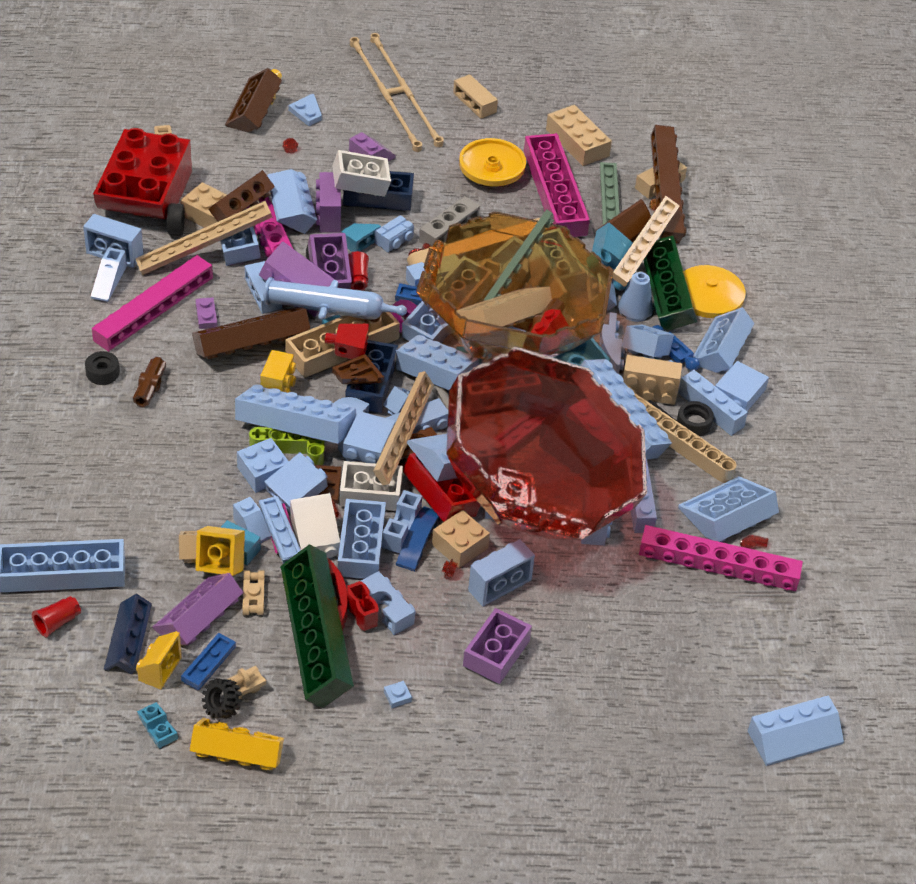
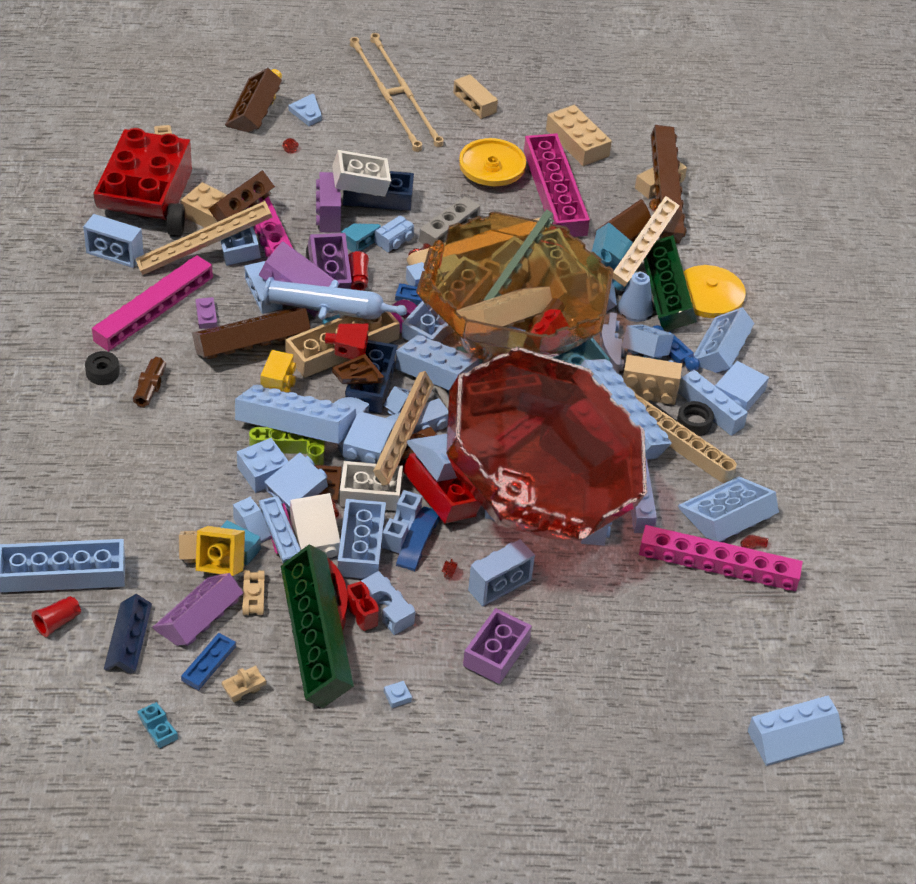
(109, 274): slope -> none
(160, 660): yellow slope -> none
(230, 702): black tyre -> none
(236, 744): yellow wedge -> none
(292, 200): light blue slope -> none
(367, 145): medium lavender slope -> none
(460, 538): tan brick -> none
(609, 191): sand green plate -> none

